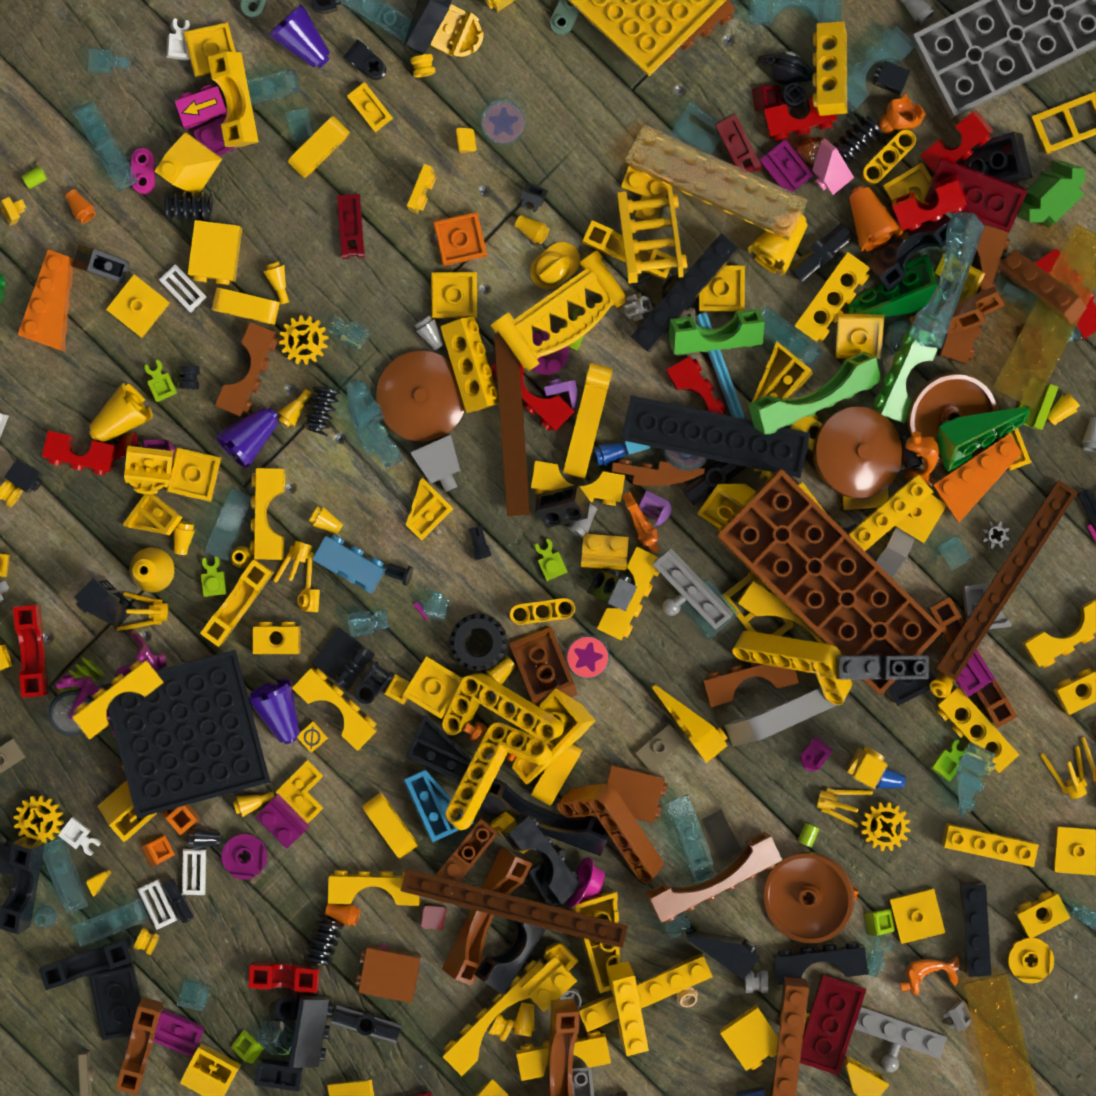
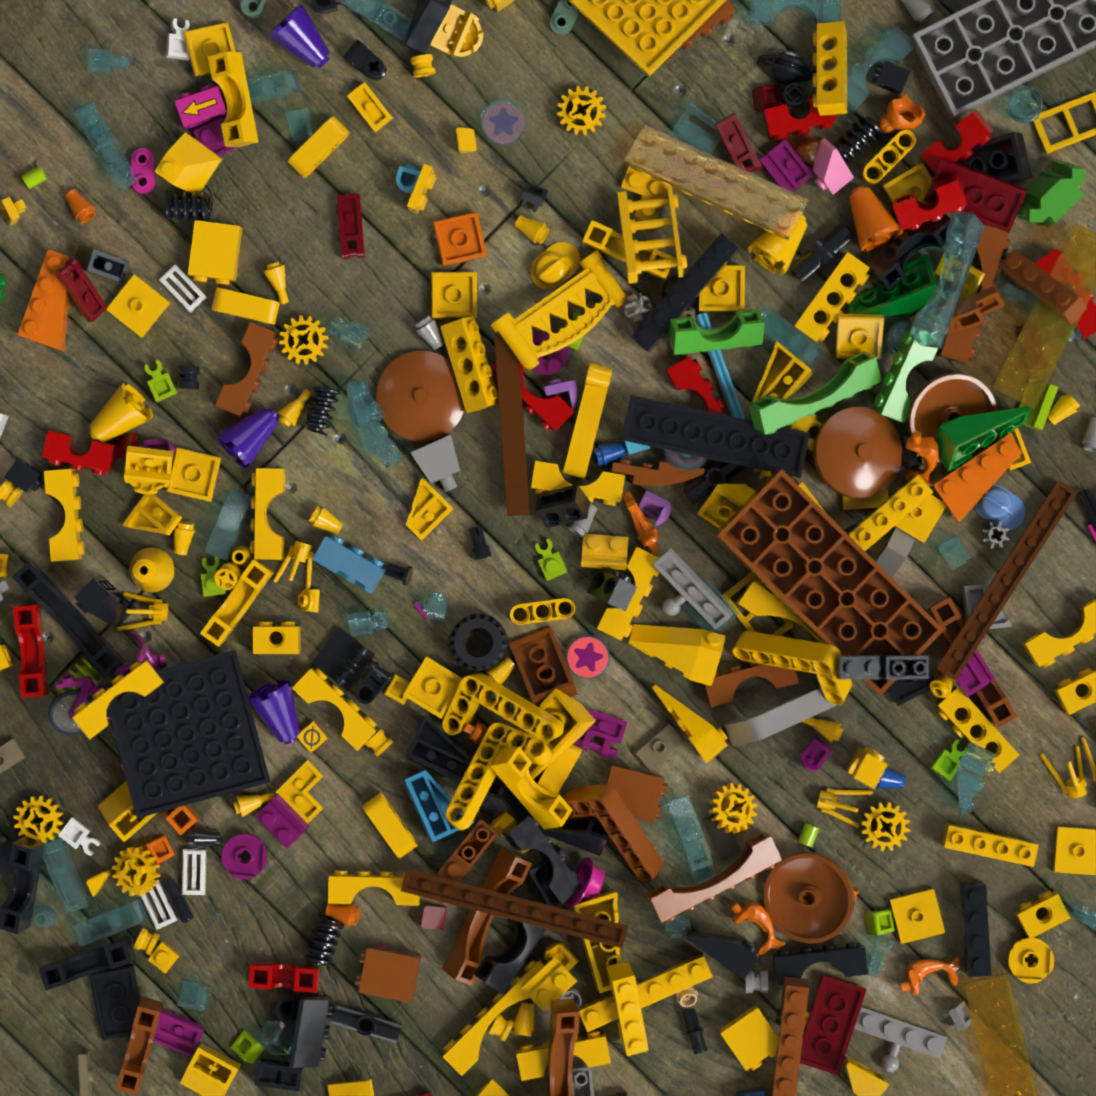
(67, 542): none -> yellow arch
(79, 628): none -> black arch
(81, 290): none -> dark red plate
(134, 861): none -> yellow gear
(164, 957): none -> yellow plate
(222, 576): none -> yellow wheel
(379, 743): none -> yellow wheel
(407, 178): none -> medium azure plate
(546, 807): none -> yellow arch
(576, 102): none -> yellow gear
(606, 727): none -> magenta plate
(686, 649): none -> yellow wedge
(694, 1031): none -> black axle
(740, 815): none -> yellow gear
(756, 913): none -> orange animal
(828, 729): none -> yellow cone
(1001, 506): none -> medium blue piece
(1025, 105): none -> clear light blue hair

